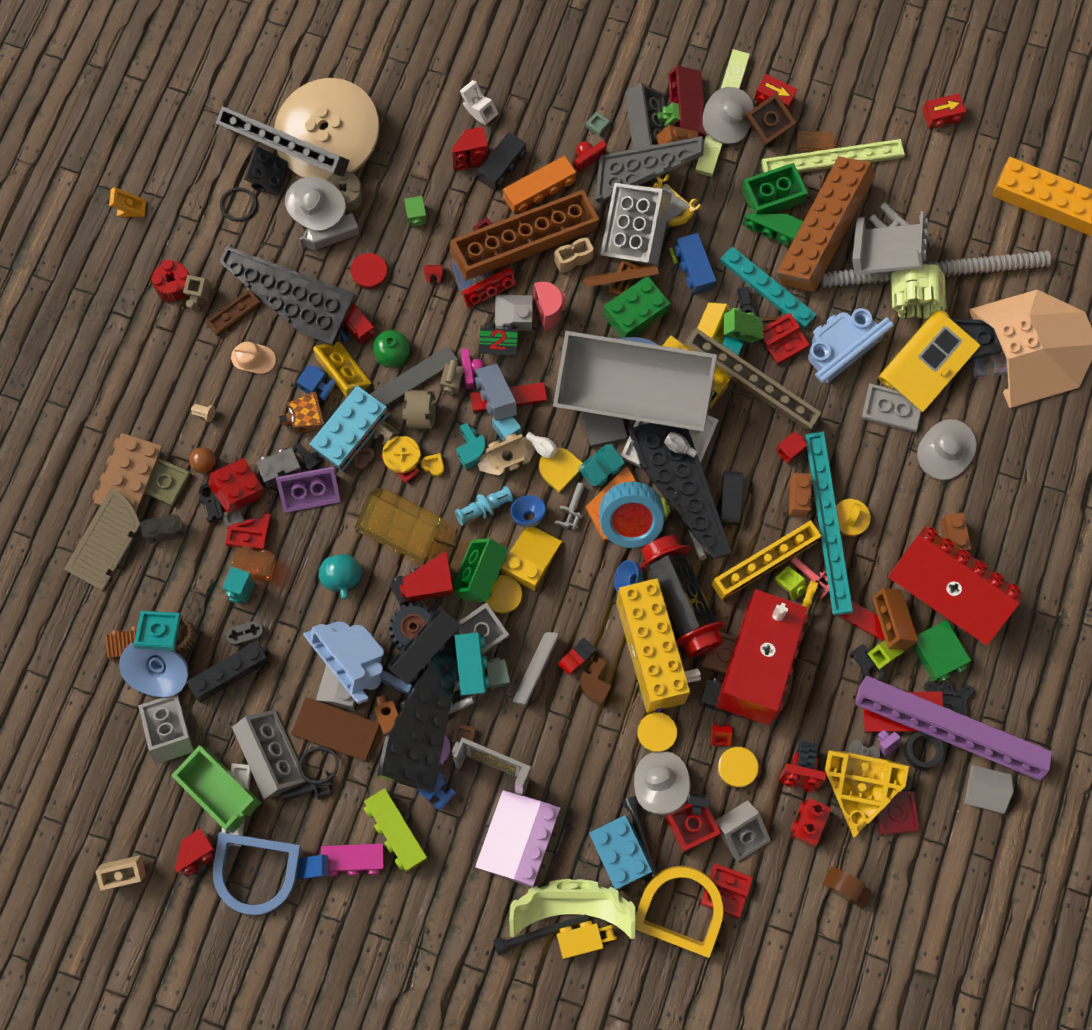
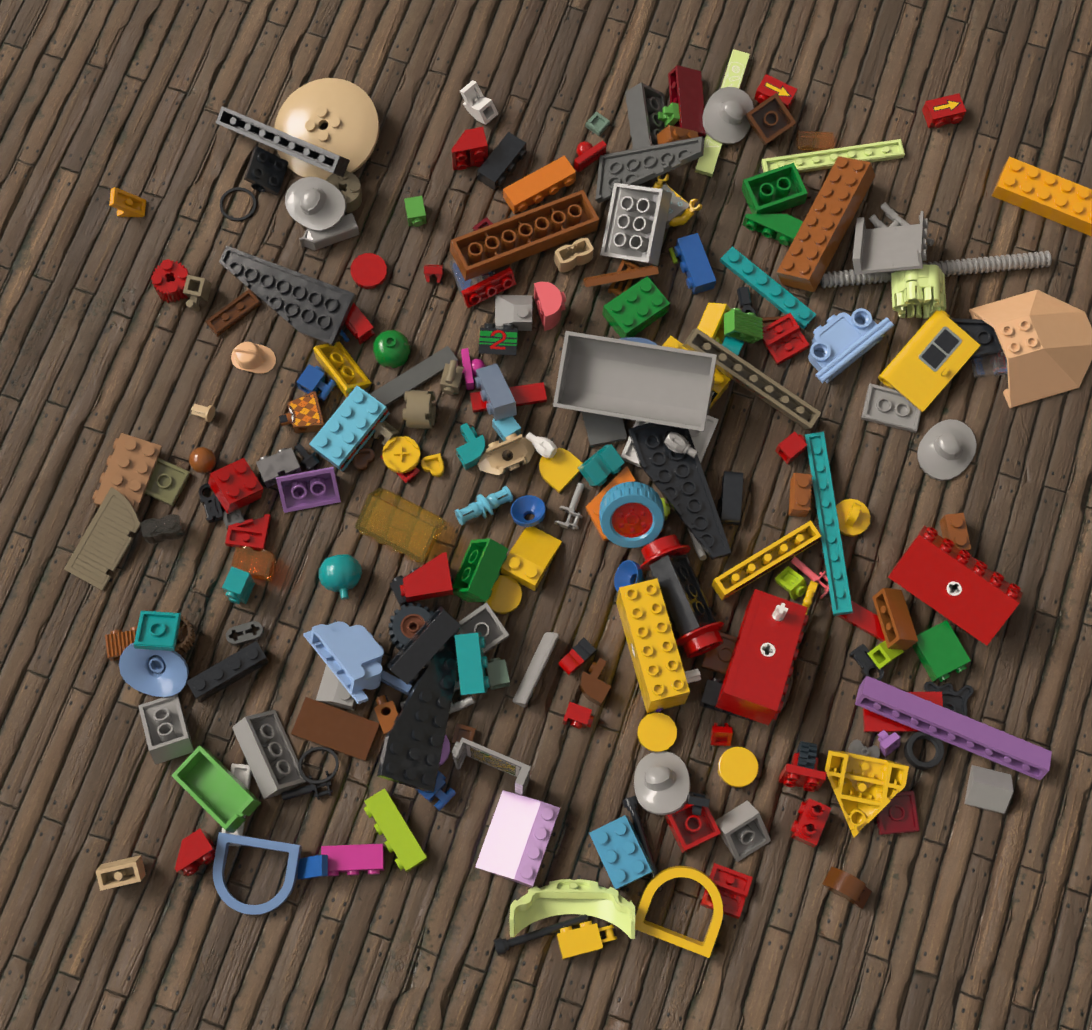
(578, 716): none -> red brick

